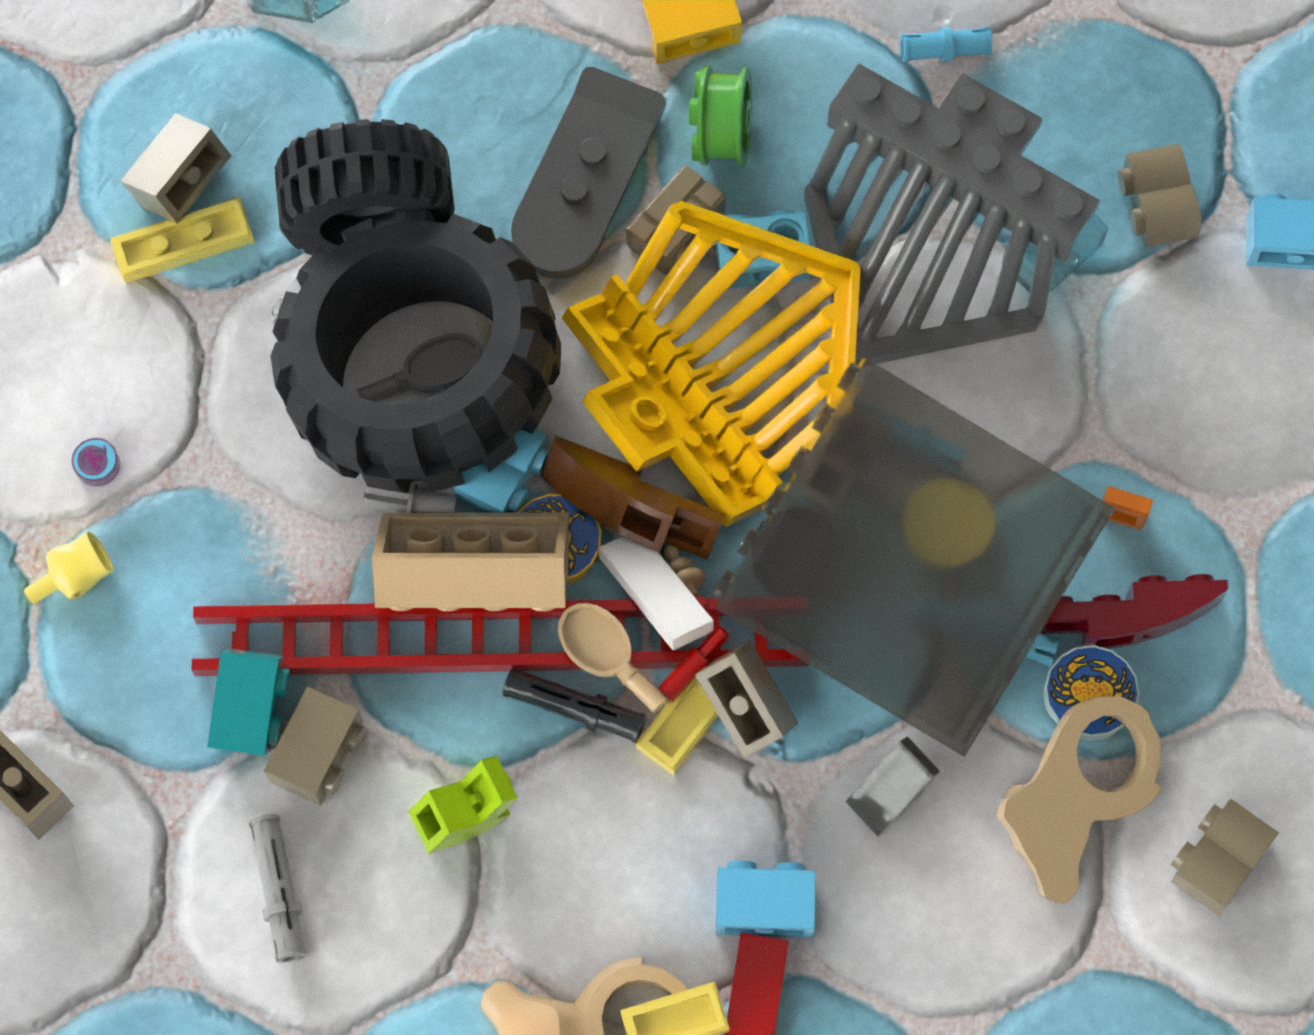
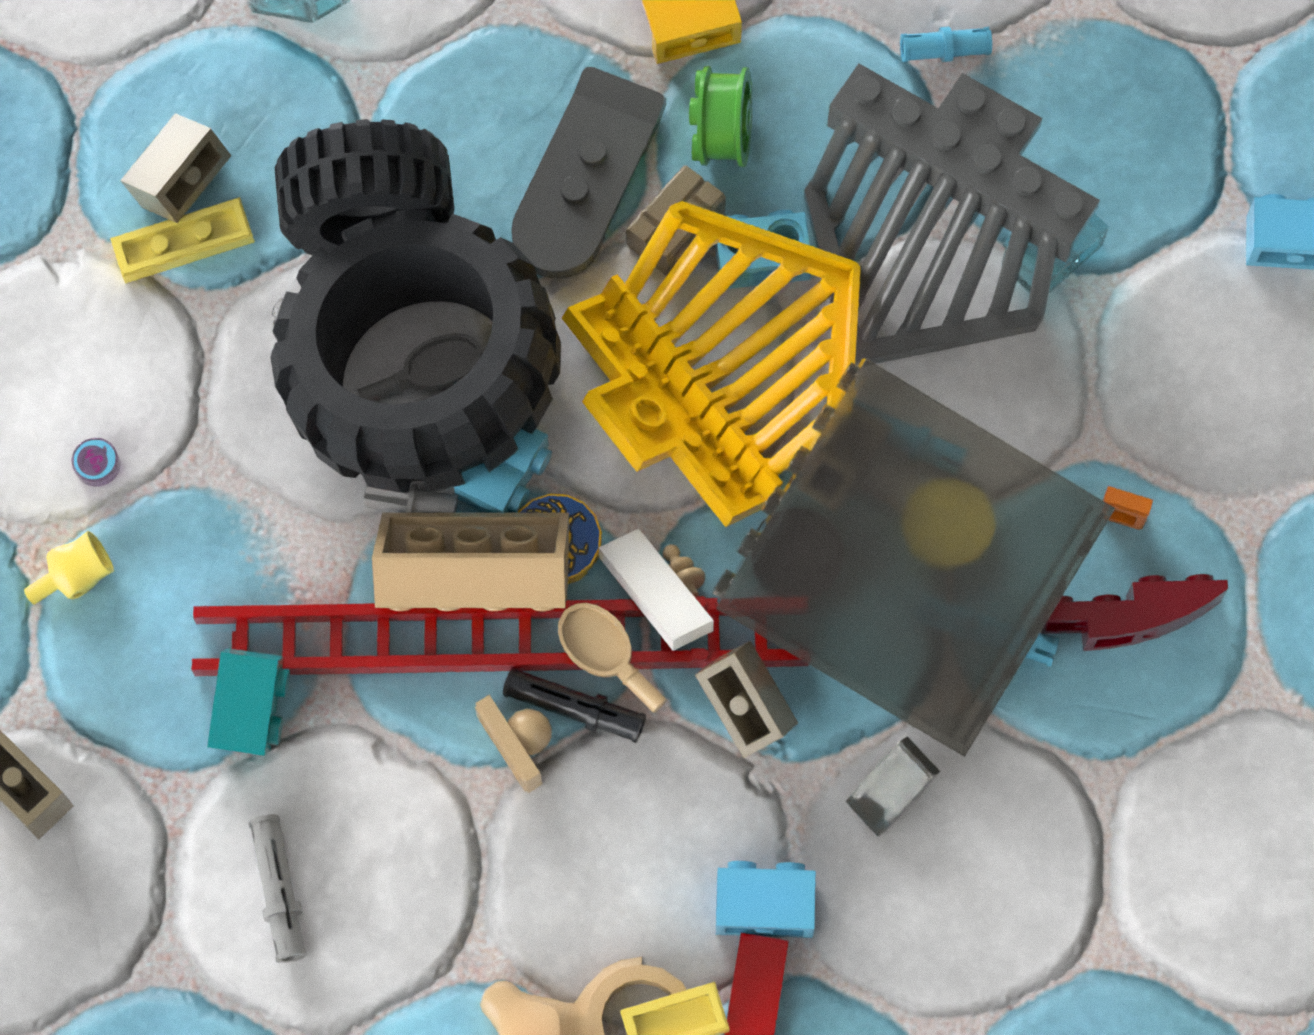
(315, 746): dark tan brick -> none
(464, 808): lime brick -> none
(521, 736): none -> tan tile
(622, 502): reddish brown slope -> none
(678, 728): light yellow tile -> none
(694, 662): red pin -> none
(1056, 809): tan animal -> none
(1088, 674): tile -> none
(1161, 195): dark tan brick -> none
(1223, 856): dark tan brick -> none

